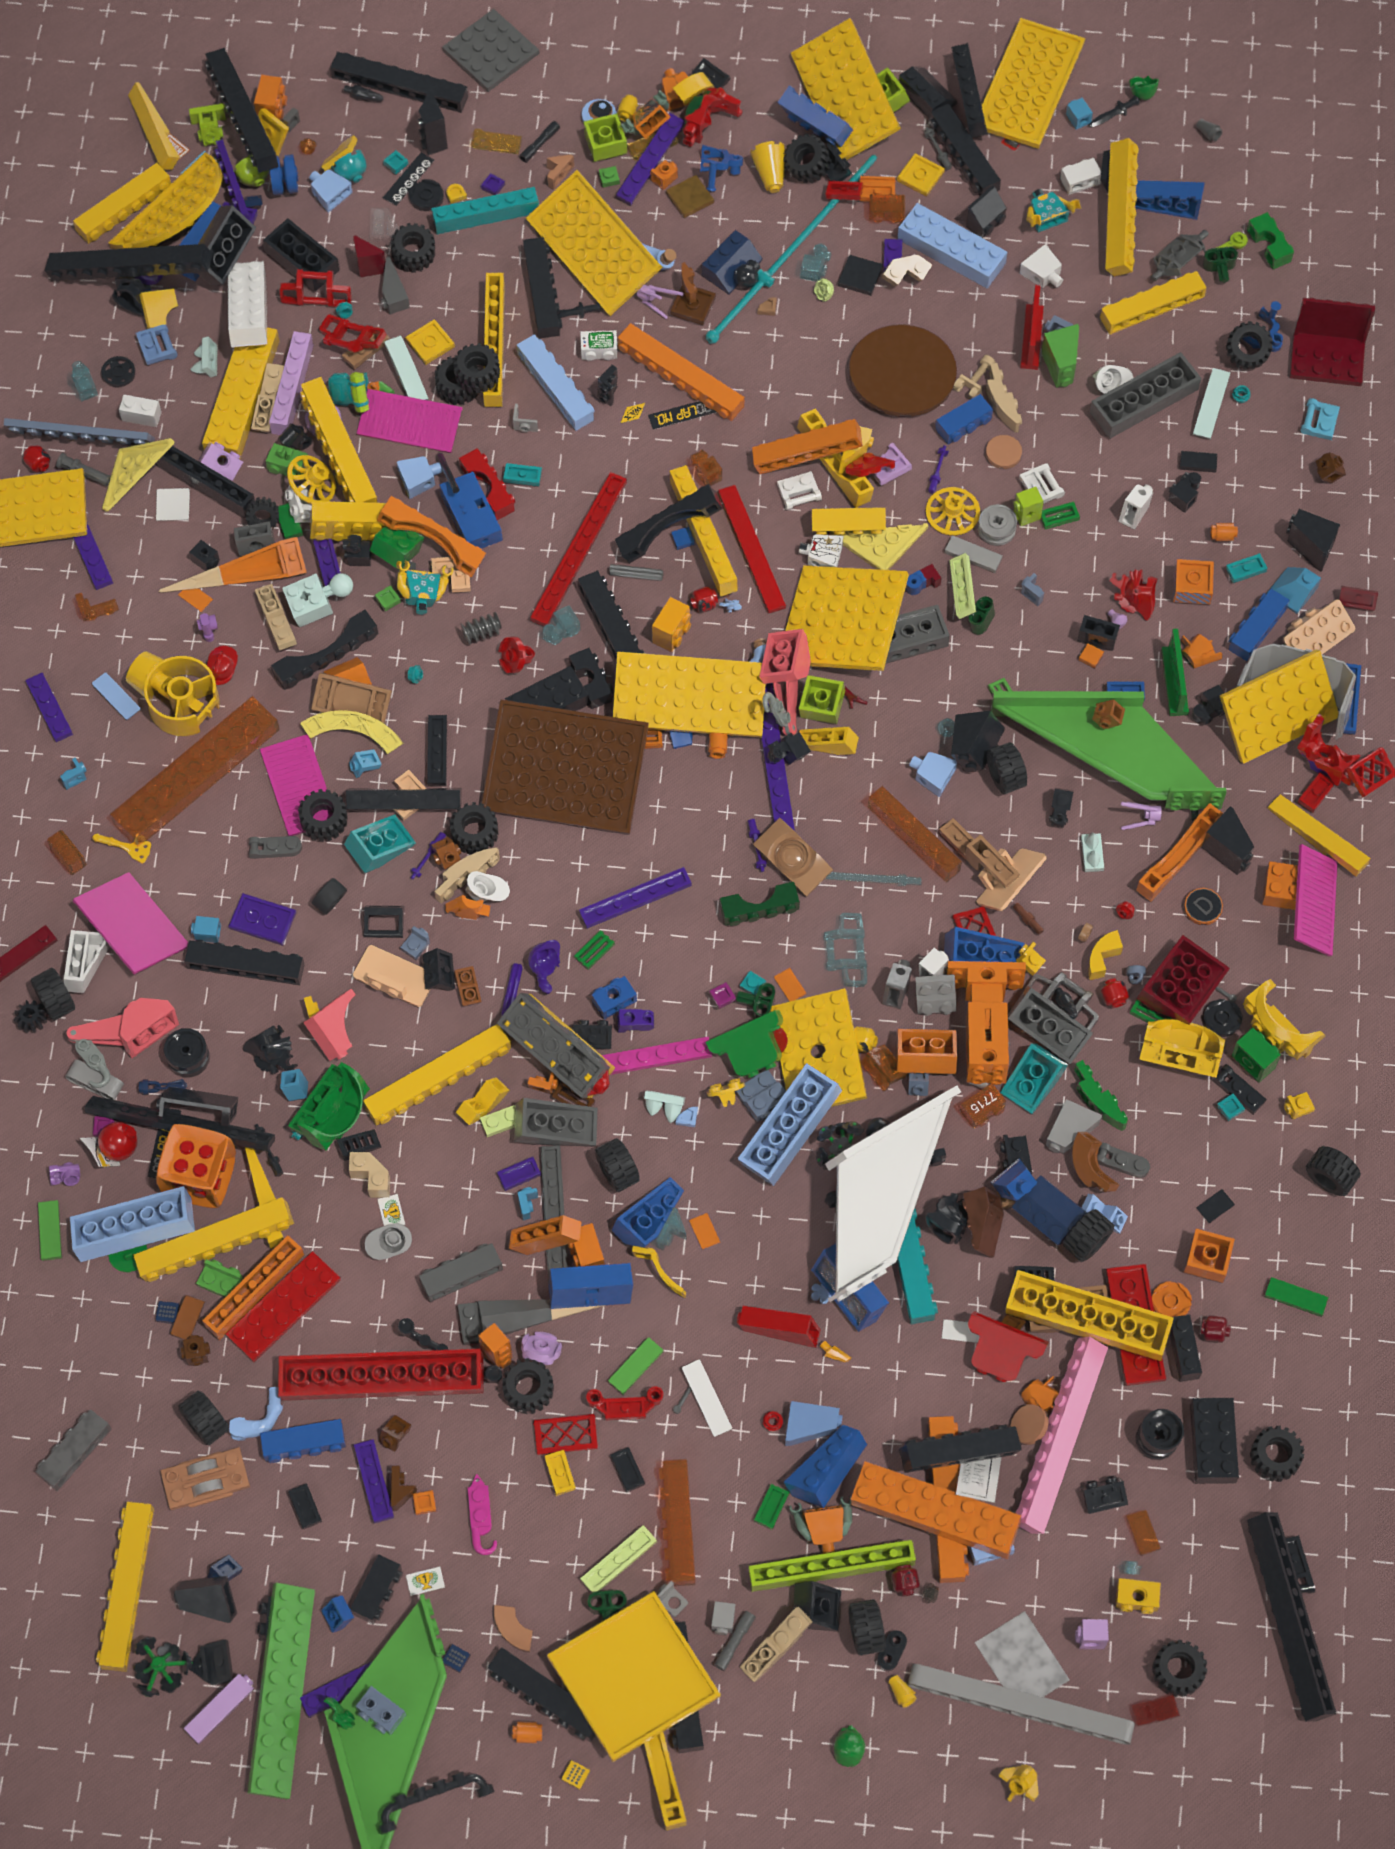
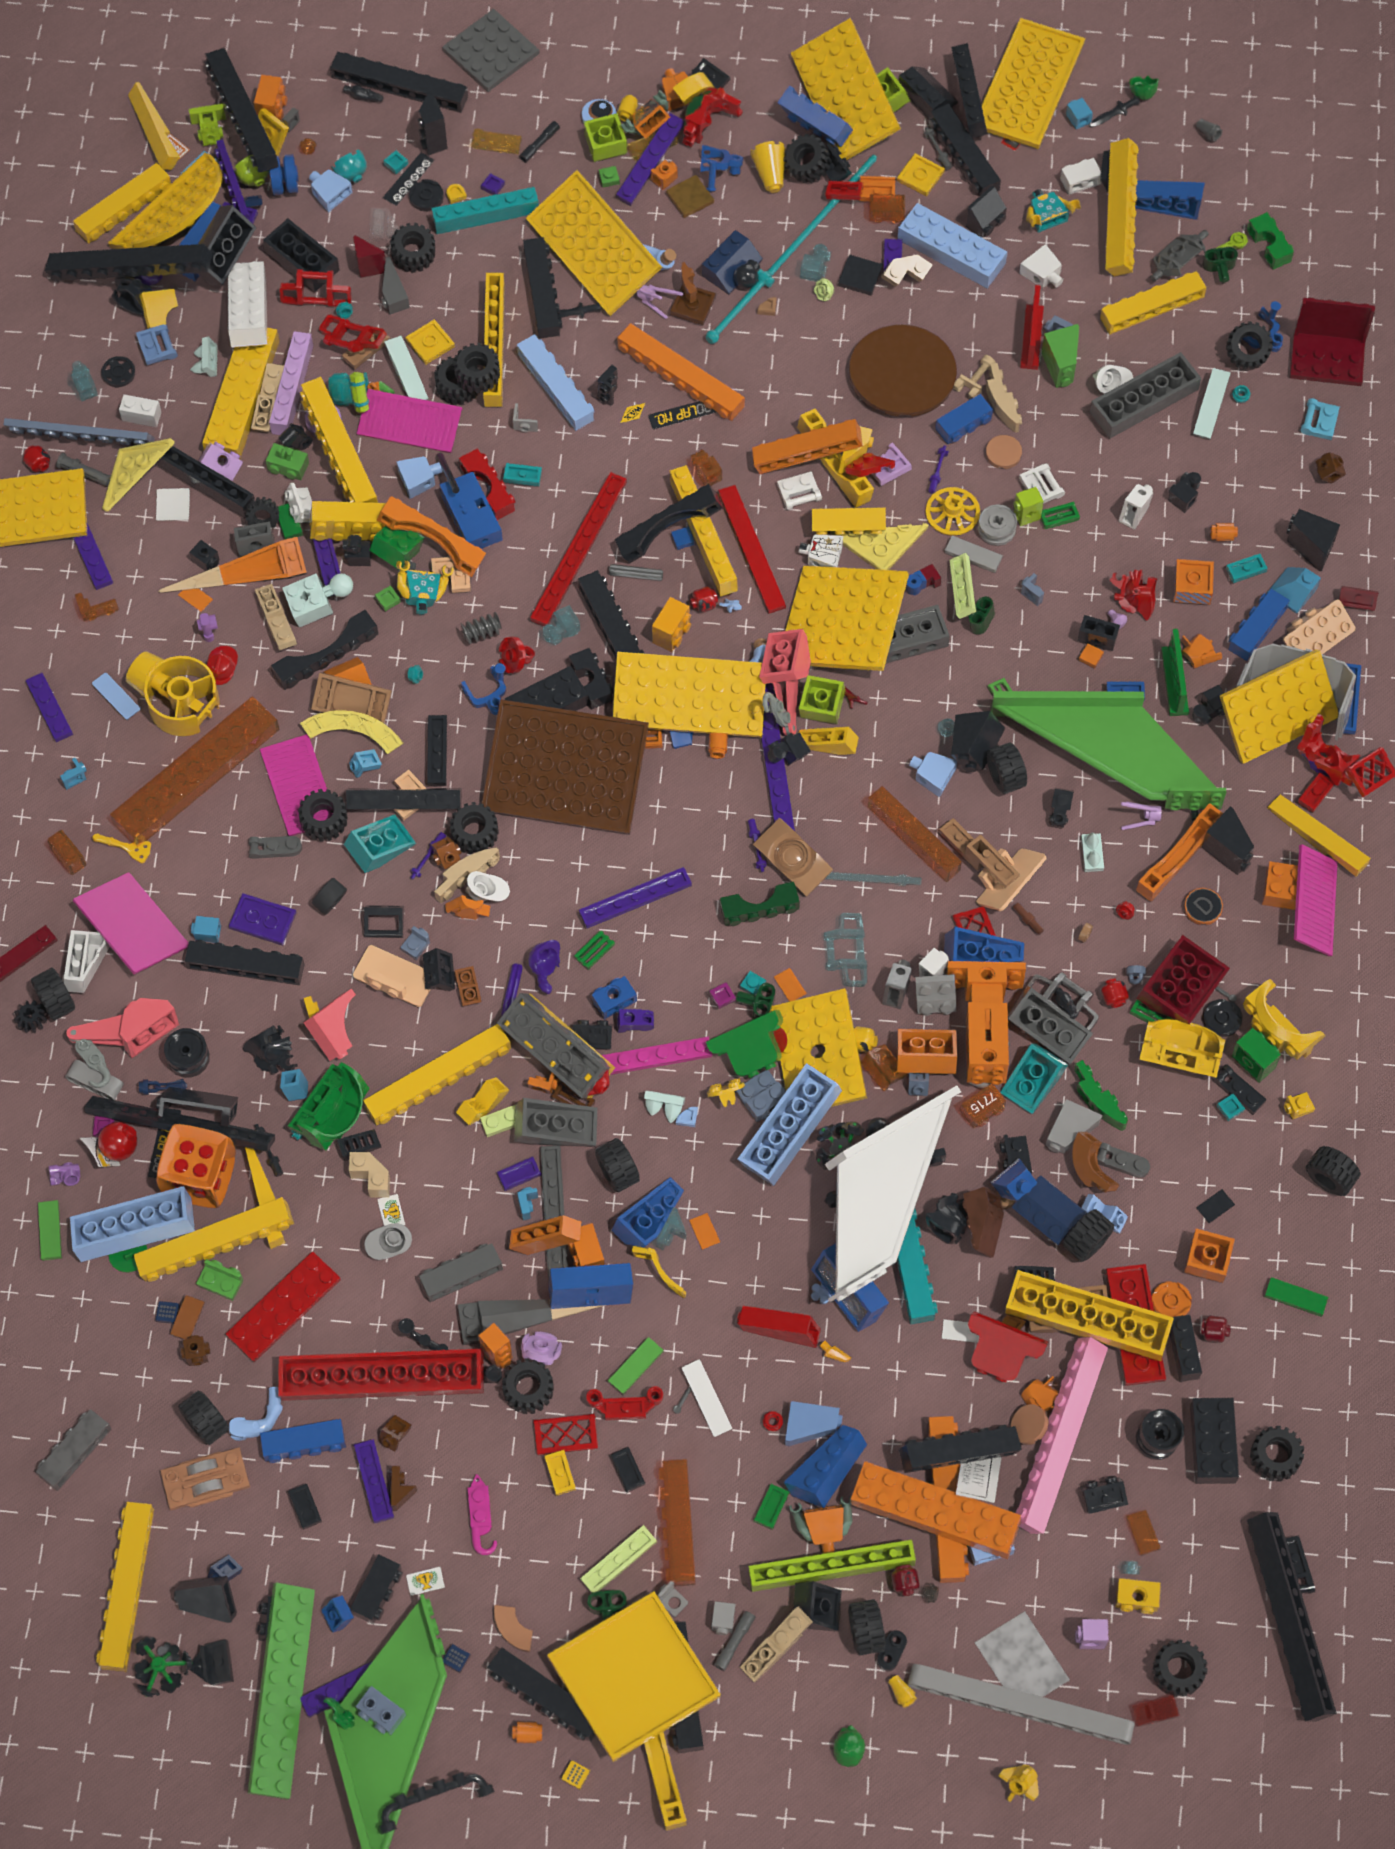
(220, 1708): lavender brick -> none
(253, 1287): orange brick -> none
(314, 476): yellow wheel -> none
(344, 148): yellow tile -> none
(424, 1502): orange tile -> none
(493, 699): none -> blue piece
(559, 168): nougat slope -> none
(598, 345): brick -> none
(1031, 957): yellow bracket -> none
(1106, 947): yellow brick -> none
(1108, 714): dark orange brick -> none
(1198, 461): black tile -> none

